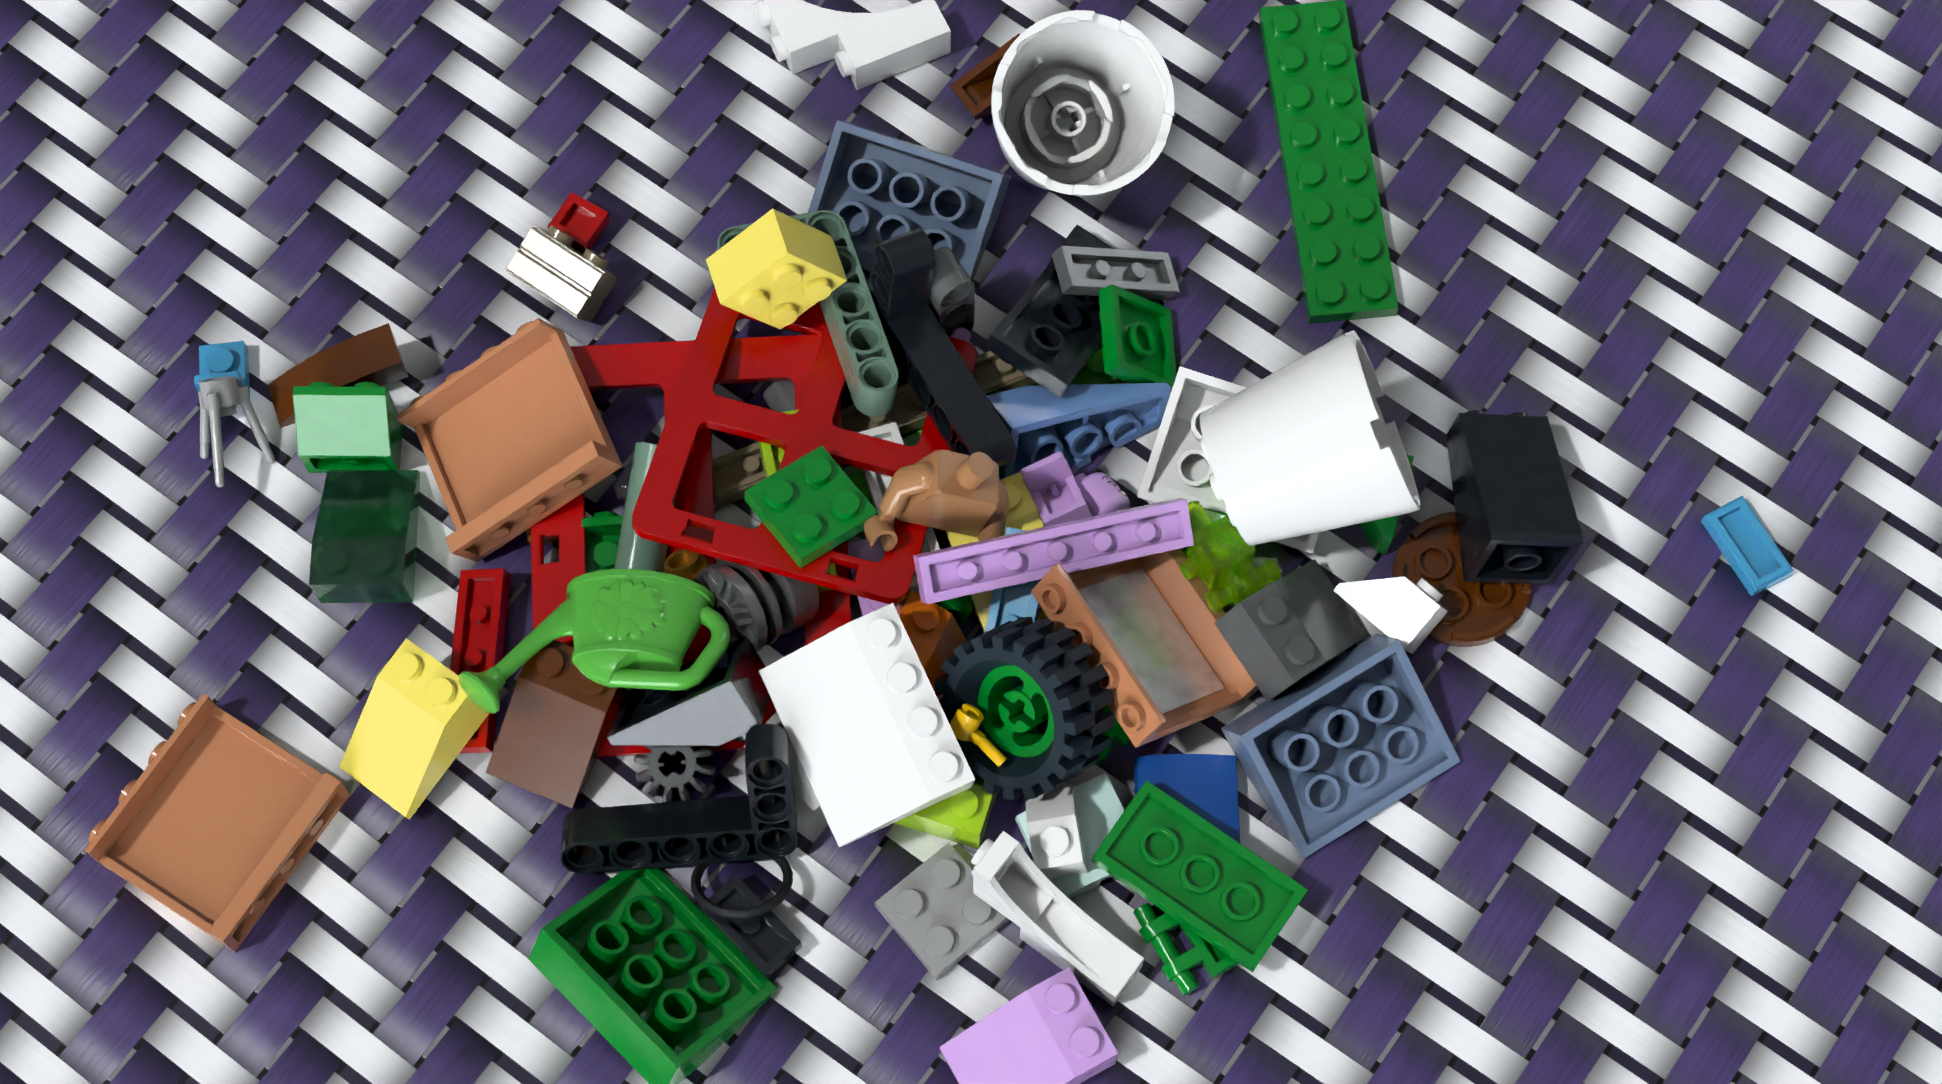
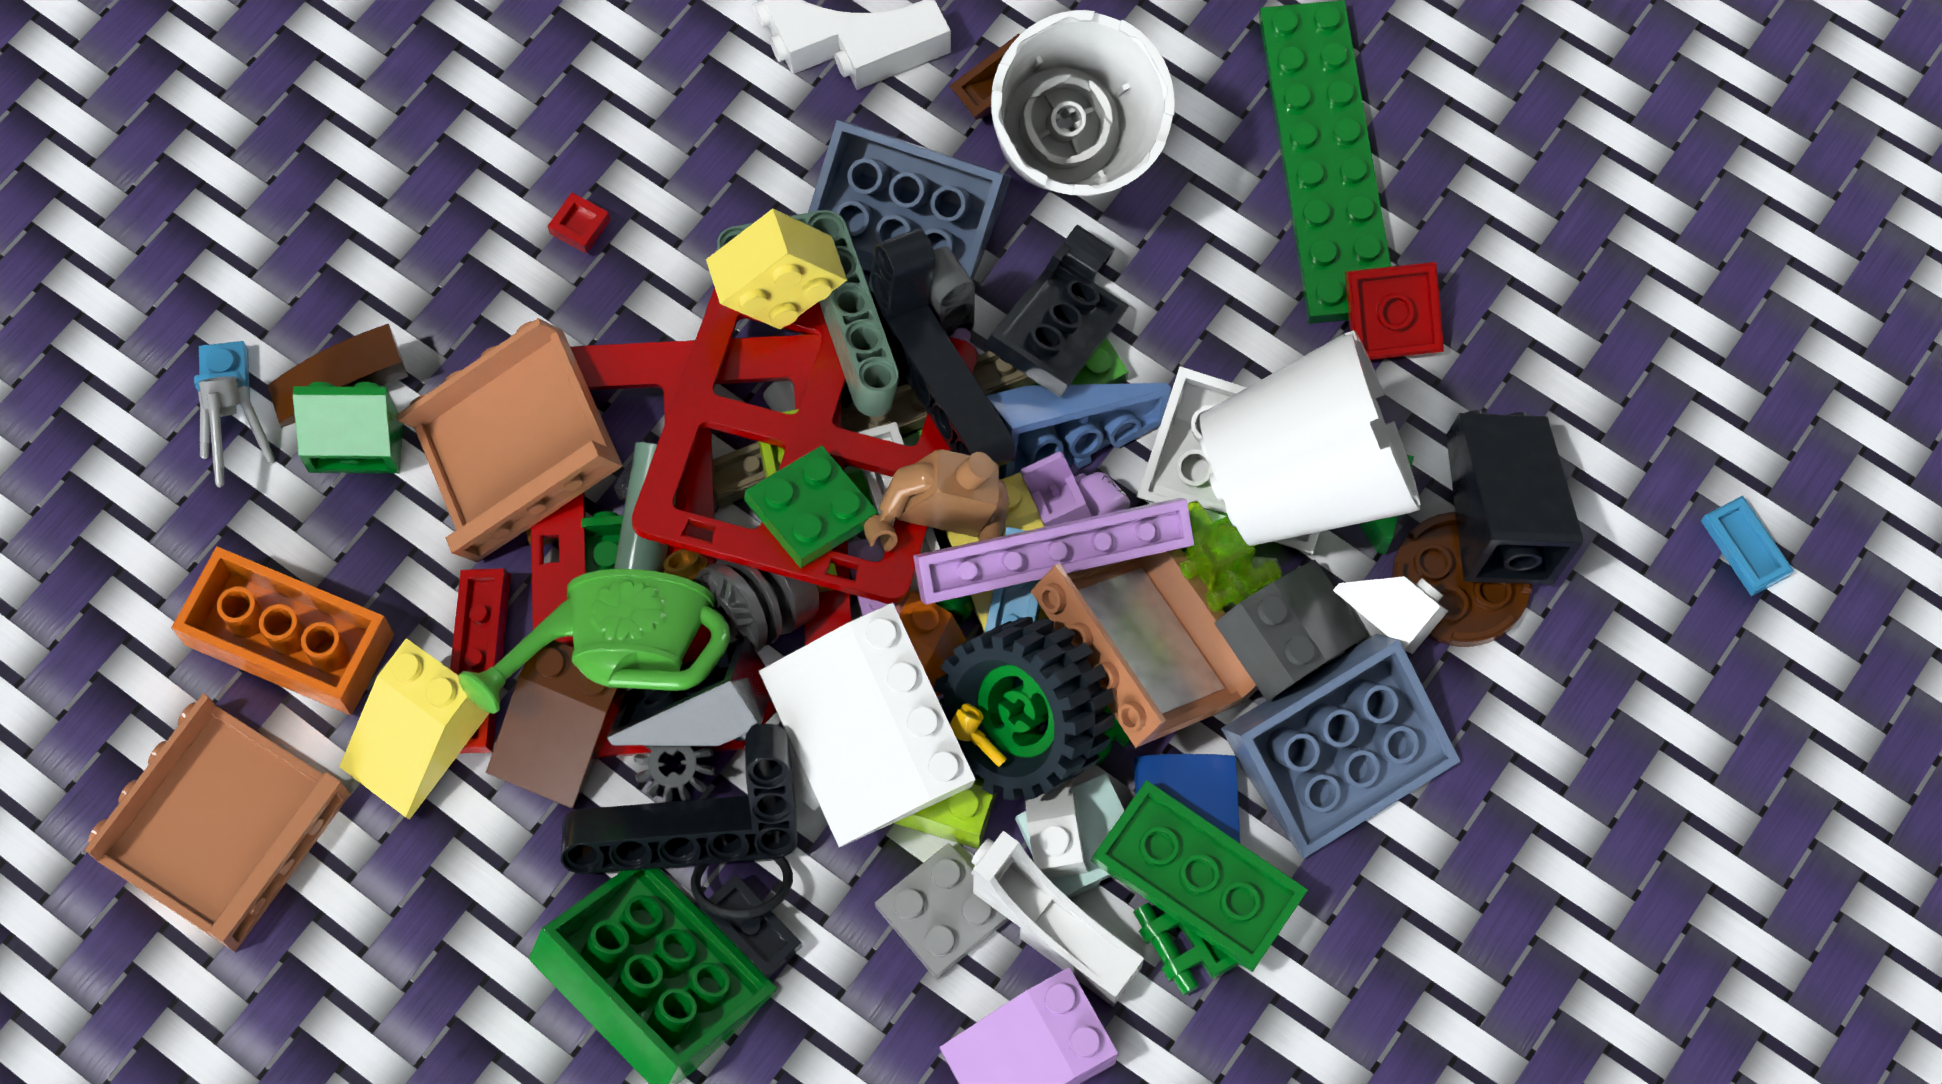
(283, 630): none -> orange brick
(366, 537): clear green slope -> none
(562, 273): brick -> none
(1092, 269): dark grey plate -> none
(1136, 338): green plate -> none
(1396, 309): none -> red tile

